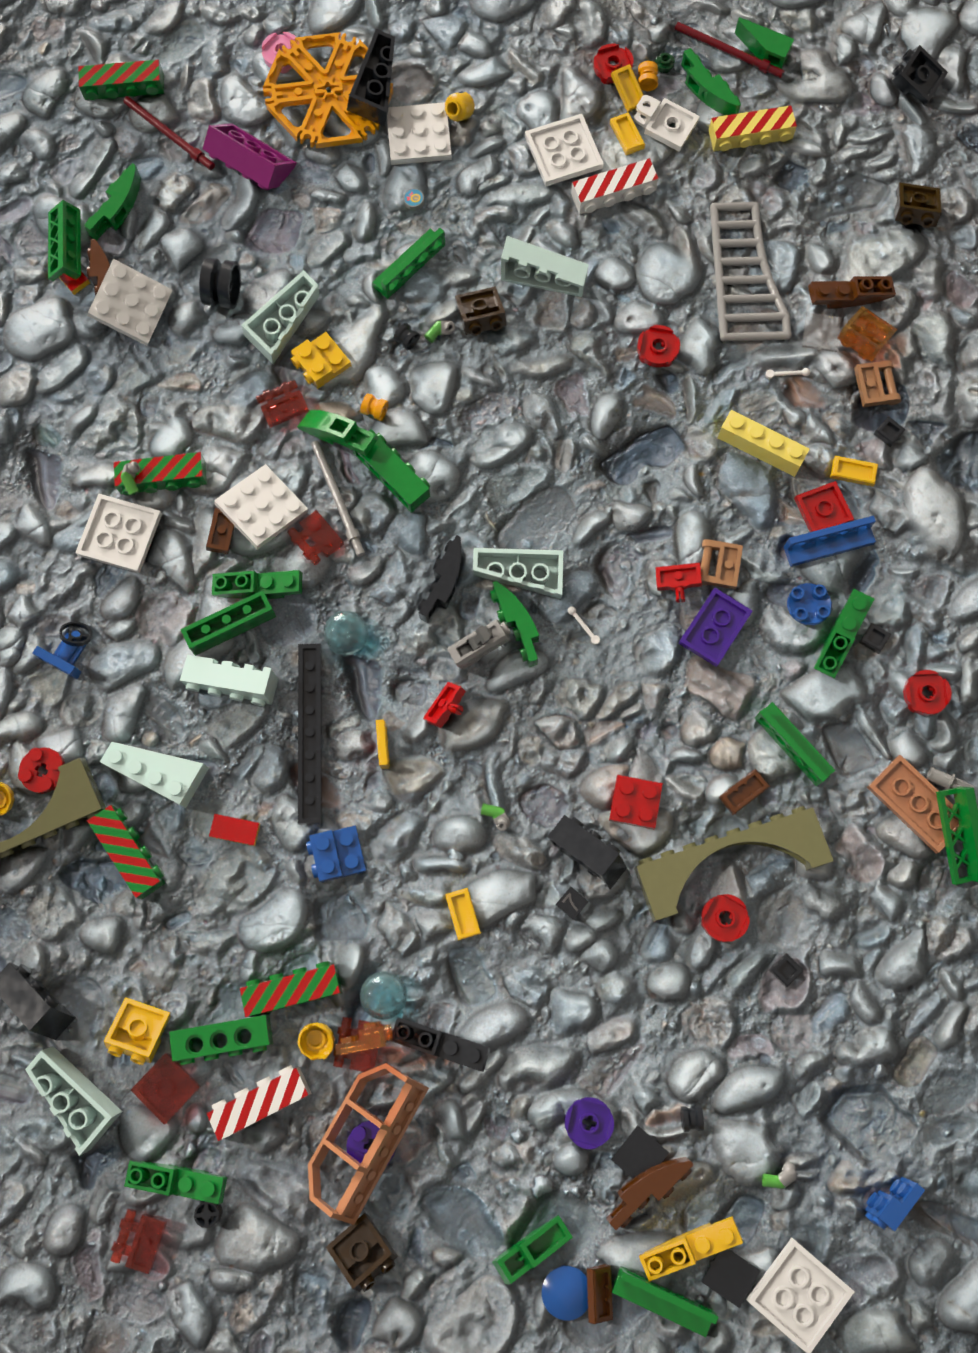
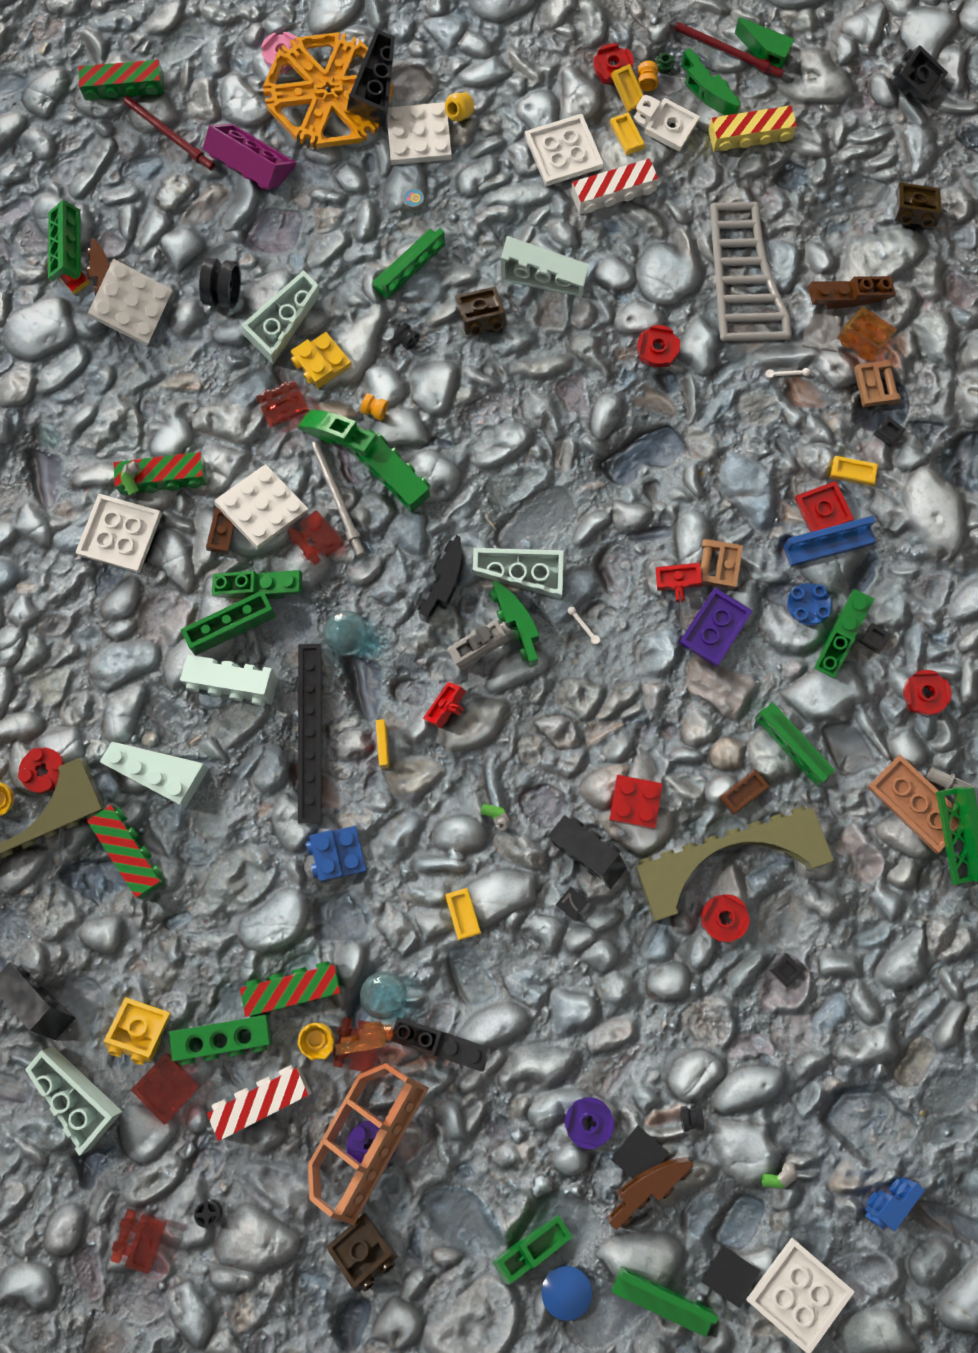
(68, 649): blue piece -> none
(121, 200): green slope -> none
(176, 1181): green slope -> none
(234, 830): red tile -> none
(440, 328): arm -> none
(599, 1294): reddish brown plate -> none
(690, 1247): yellow slope -> none
(763, 443): light yellow brick -> none

